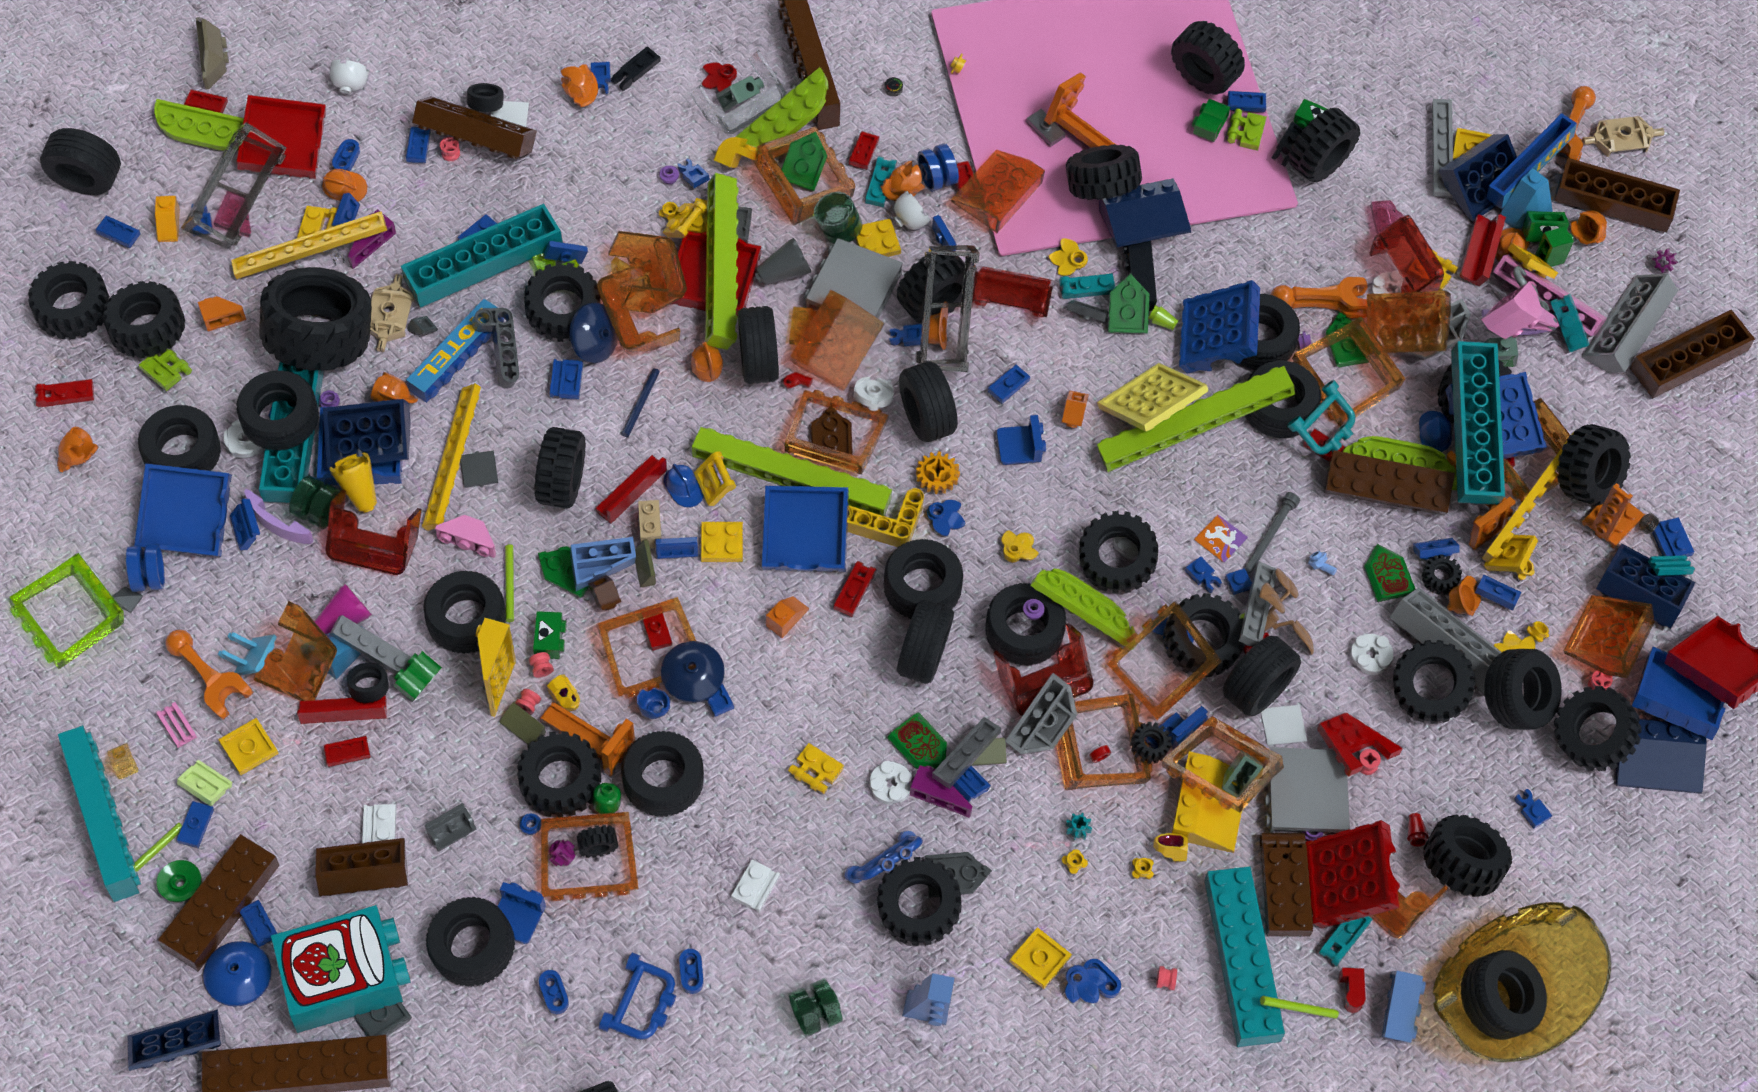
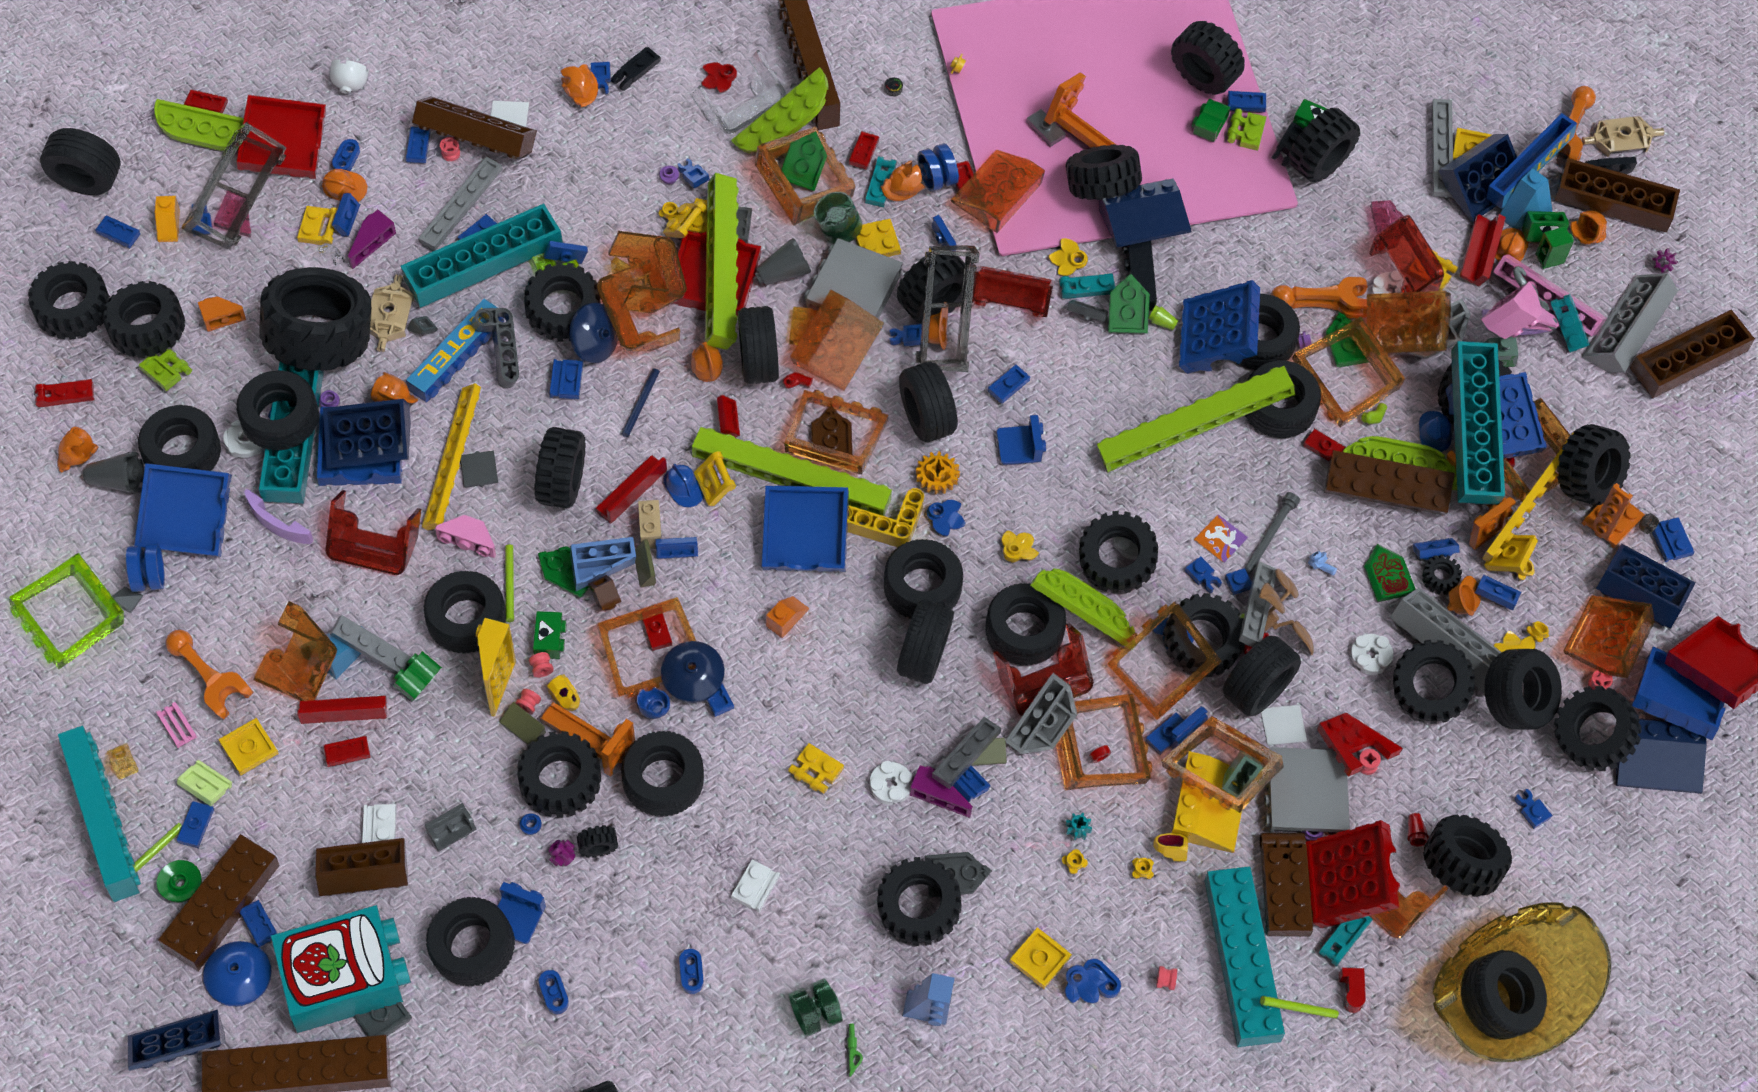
(117, 472): none -> dark grey cone
(211, 51): dark tan wedge -> none
(244, 524): blue plate -> none
(257, 648): medium azure plate -> none
(309, 245): yellow plate -> none
(313, 501): clear green wheel -> none
(344, 604): dark pink cone -> none
(356, 478): yellow cone -> none
(372, 693): black tyre -> none
(460, 203): none -> light grey plate
(485, 97): black tyre -> none
(586, 821): clear orange windscreen -> none
(606, 798): green head -> none
(658, 1018): blue bar -> none
(721, 541): yellow plate -> none
(728, 416): none -> red plate
(732, 149): yellow brick -> none
(739, 92): sand green torso -> none
(852, 1049): none -> bright green hand
(854, 589): red plate -> none
(873, 393): white plate -> none
(906, 840): blue bar -> none
(909, 212): white cylinder -> none
(919, 742): green tile -> none
(1033, 614): medium lavender plate -> none
(1075, 409): orange slope -> none
(1146, 752): black tyre -> none
(1152, 397): light yellow plate -> none
(1343, 432): teal bar -> none
(1376, 416): none -> lime arm
(1403, 1006): medium blue wedge -> none
(1532, 261): yellow plate -> none
(1622, 164): none -> black hinge
(1671, 565): teal tile -> none

